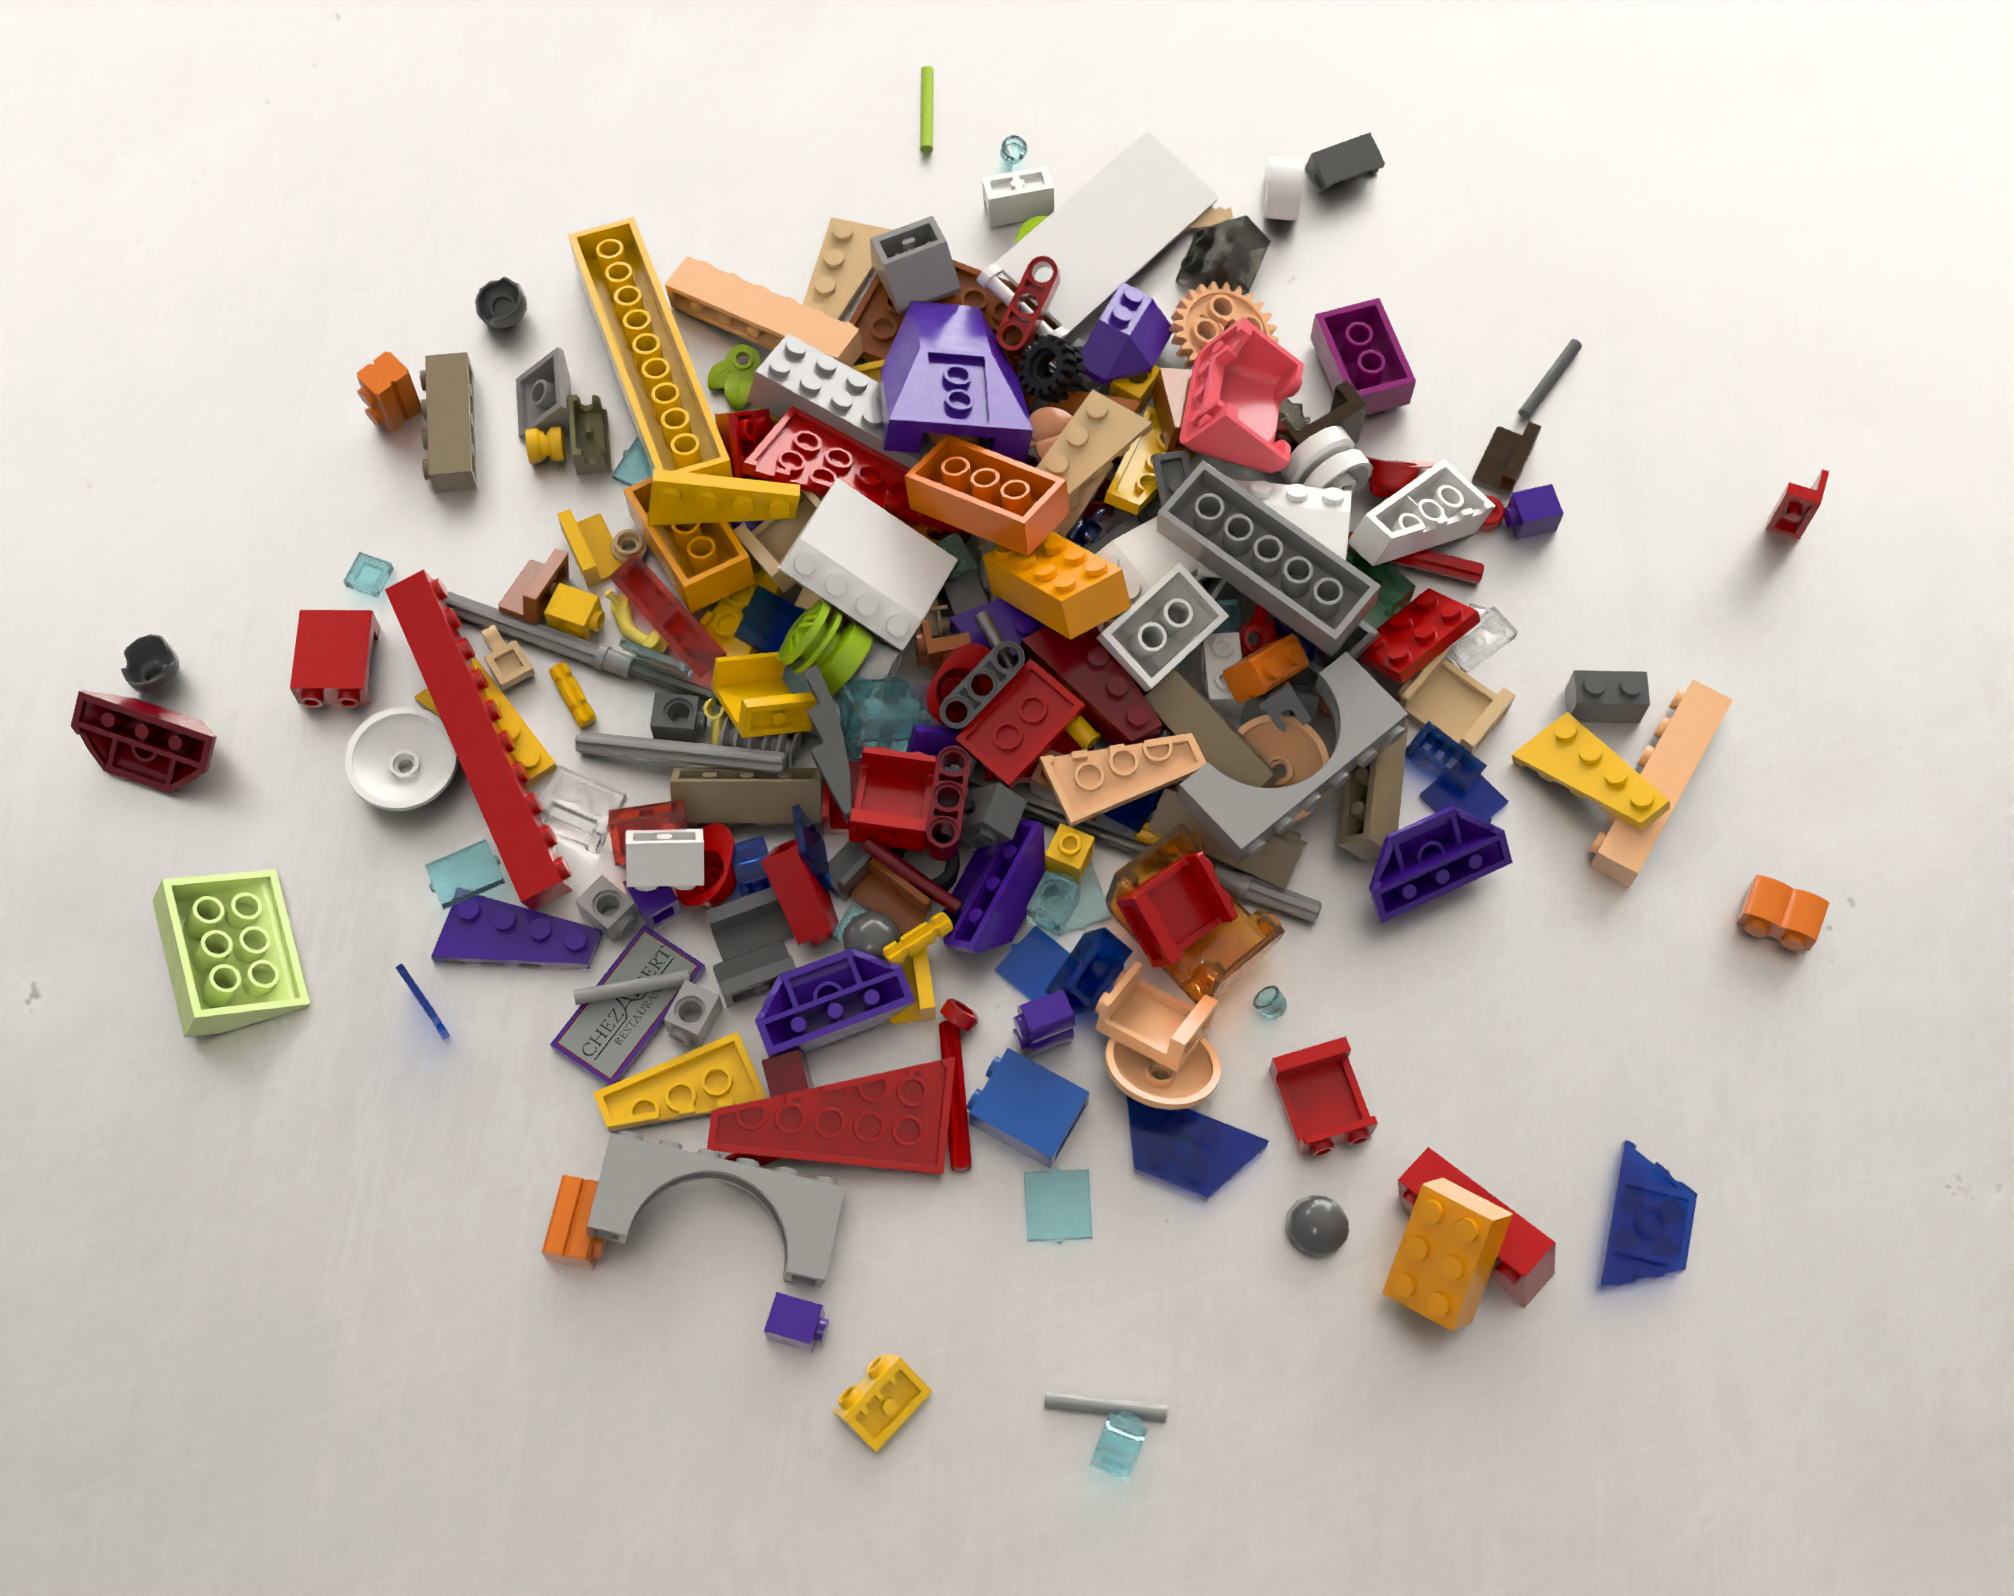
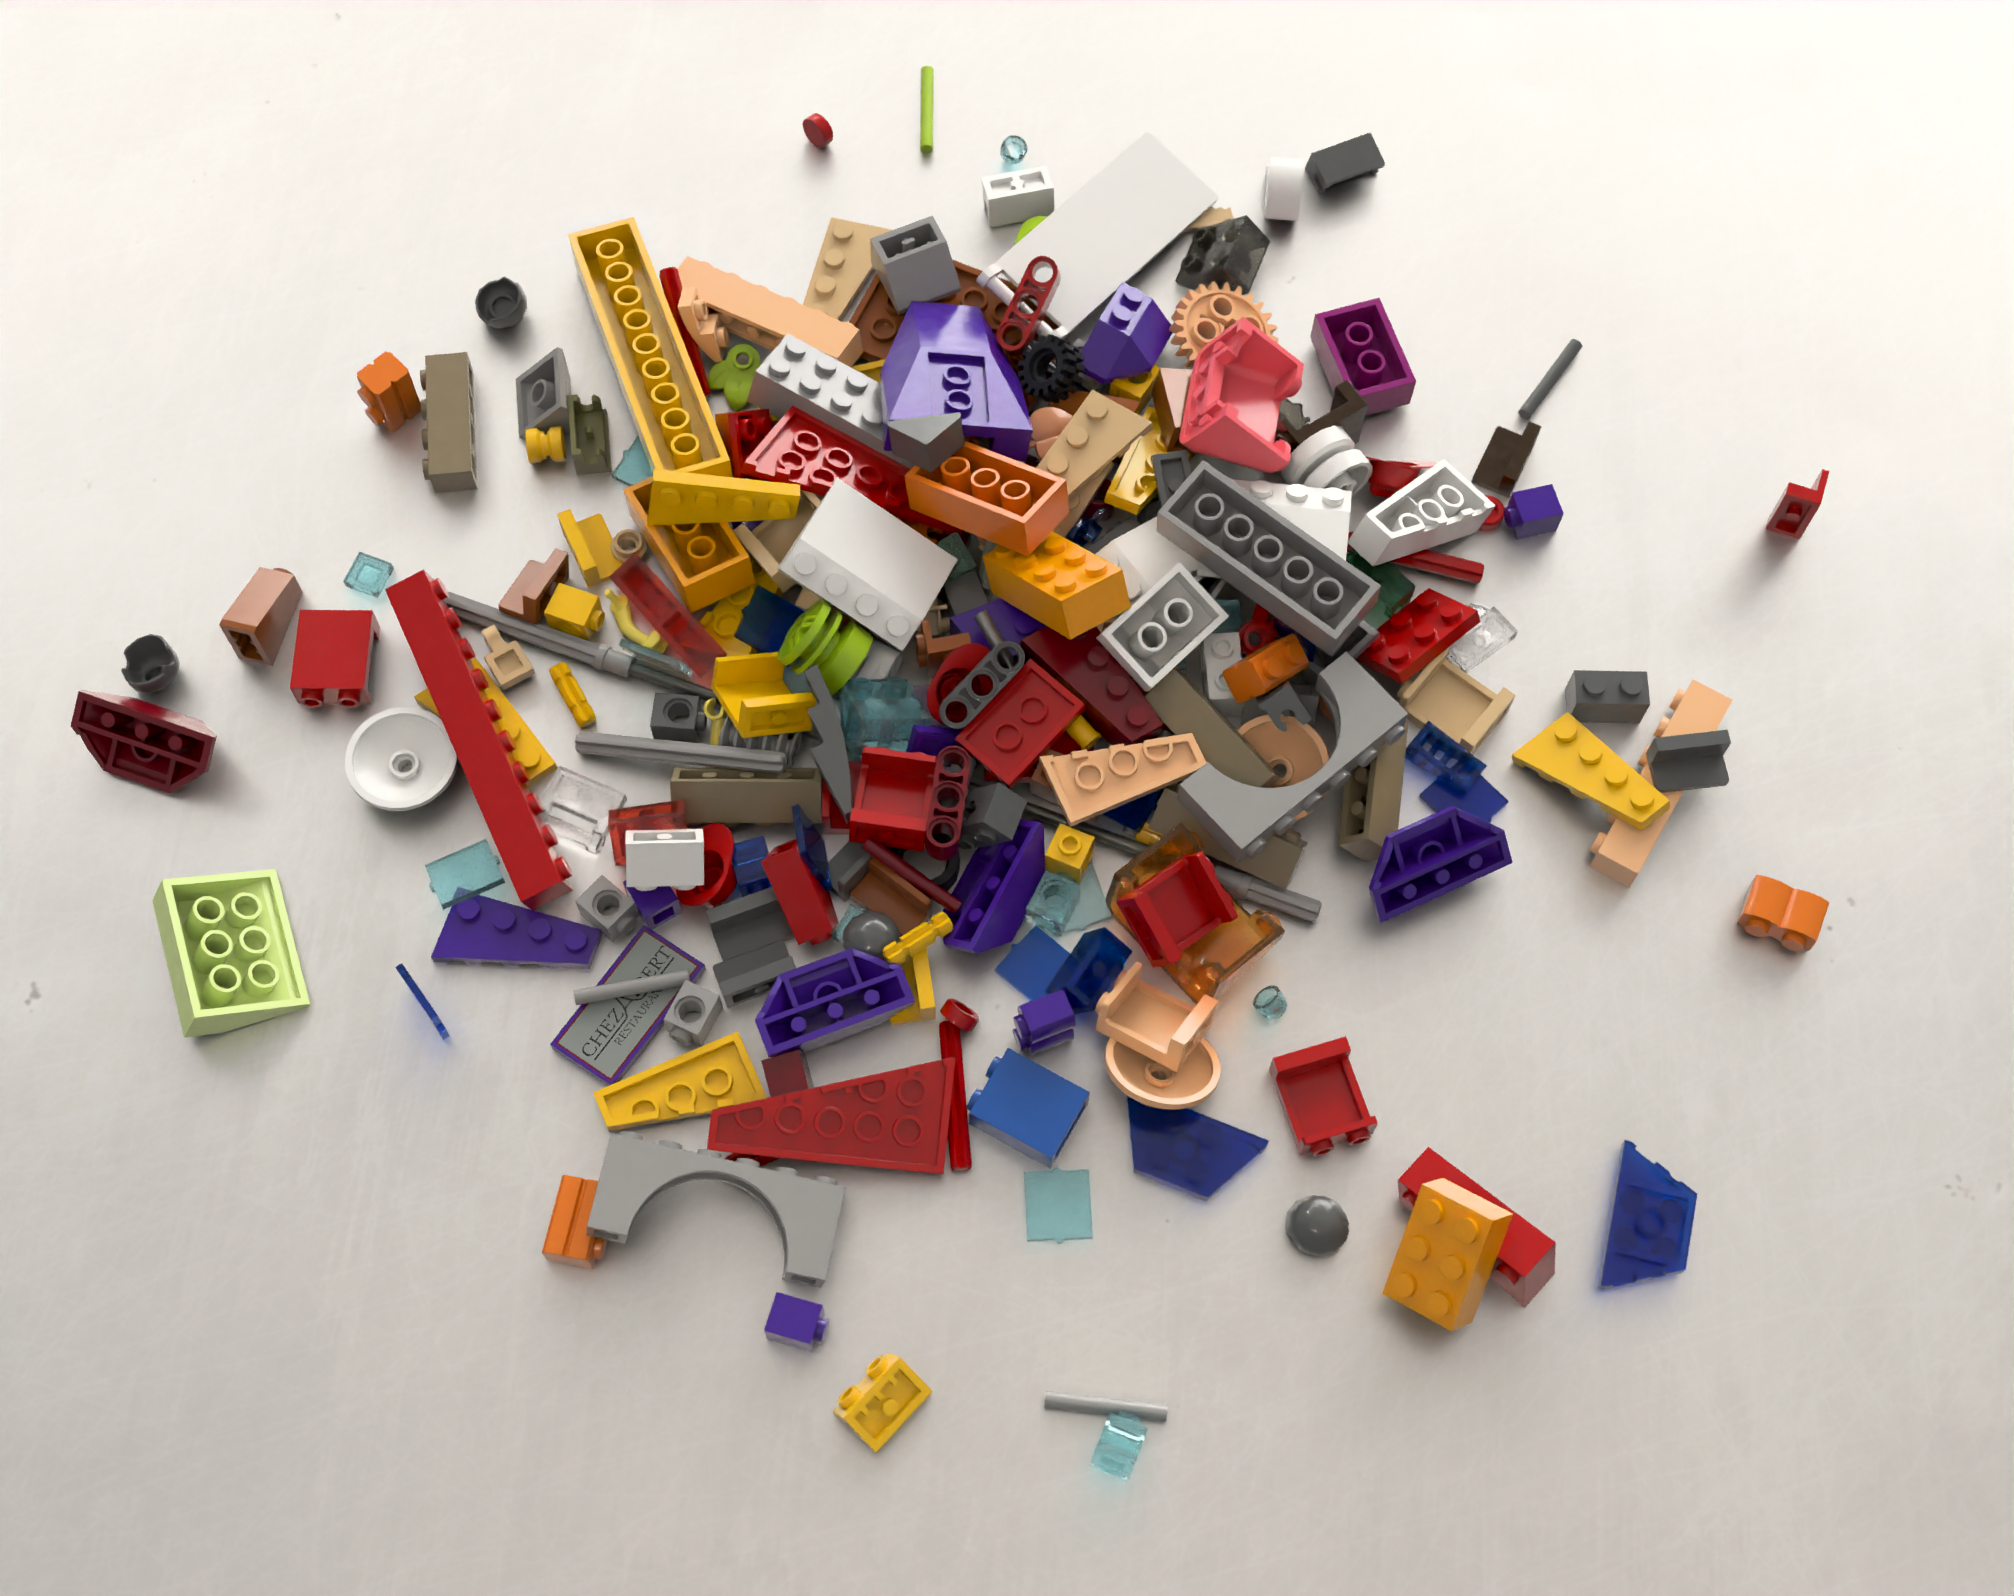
(262, 615): none -> dark orange slope
(672, 290): none -> red axle
(703, 328): none -> light nougat slope
(817, 130): none -> red tile
(927, 439): none -> dark grey slope
(1689, 761): none -> dark grey panel

